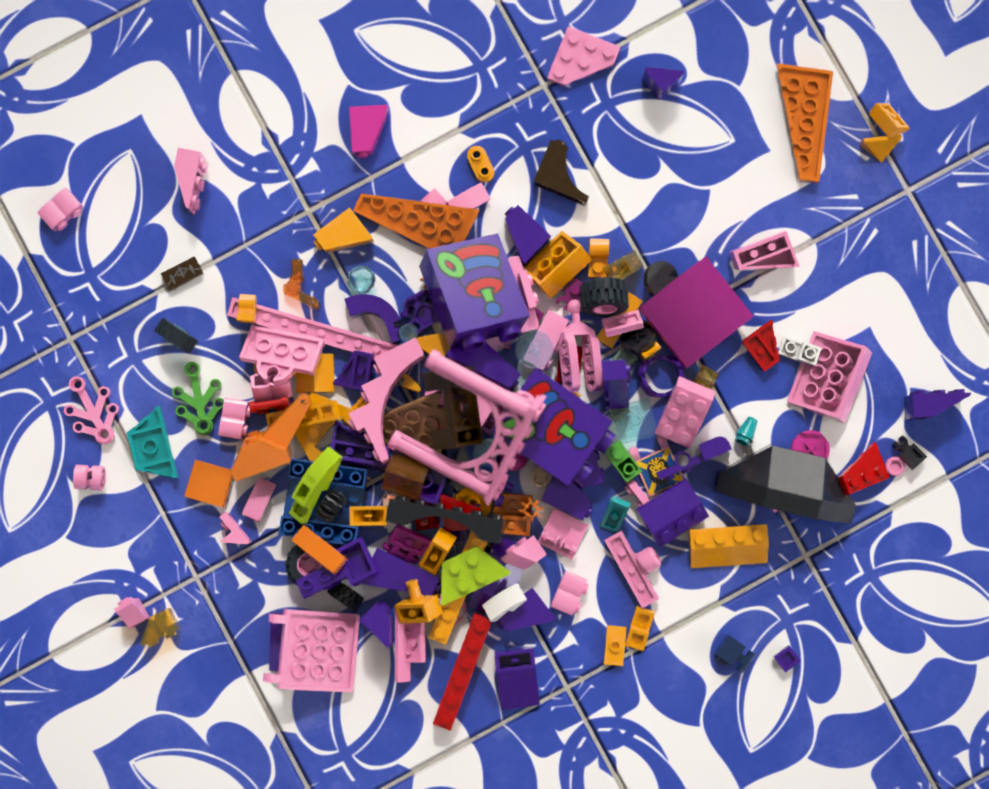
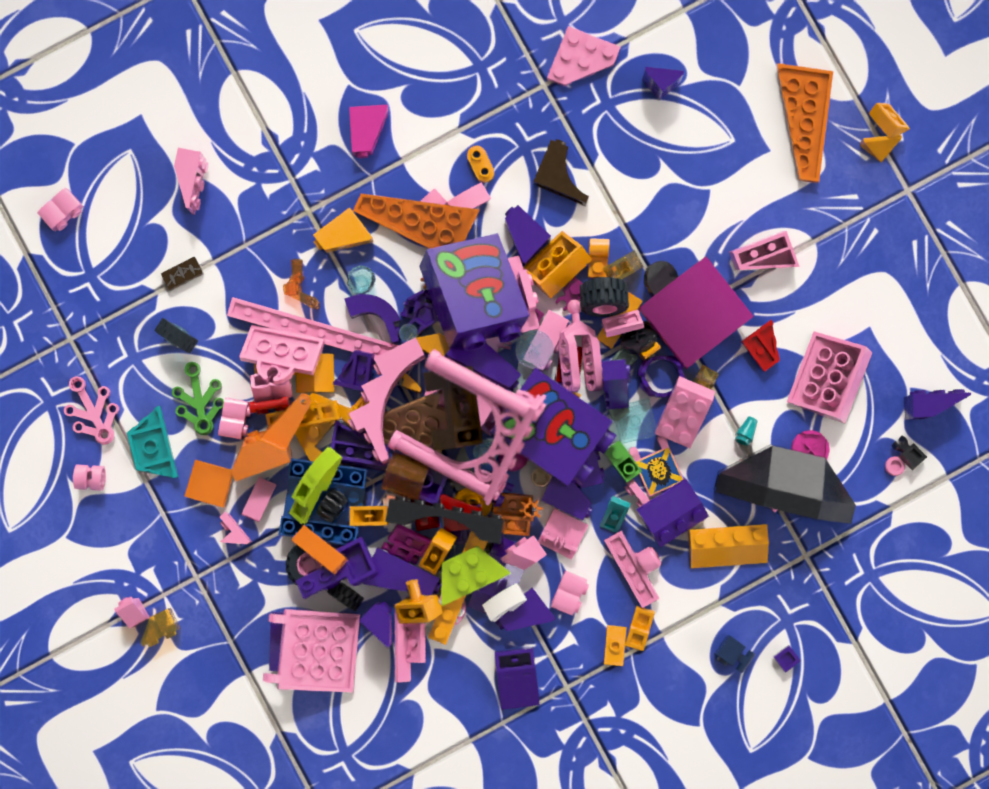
(247, 308): light orange leg -> none
(462, 671): red brick -> none
(707, 451): dark purple plate -> none
(799, 351): white slope -> none
(864, 472): red wing -> none

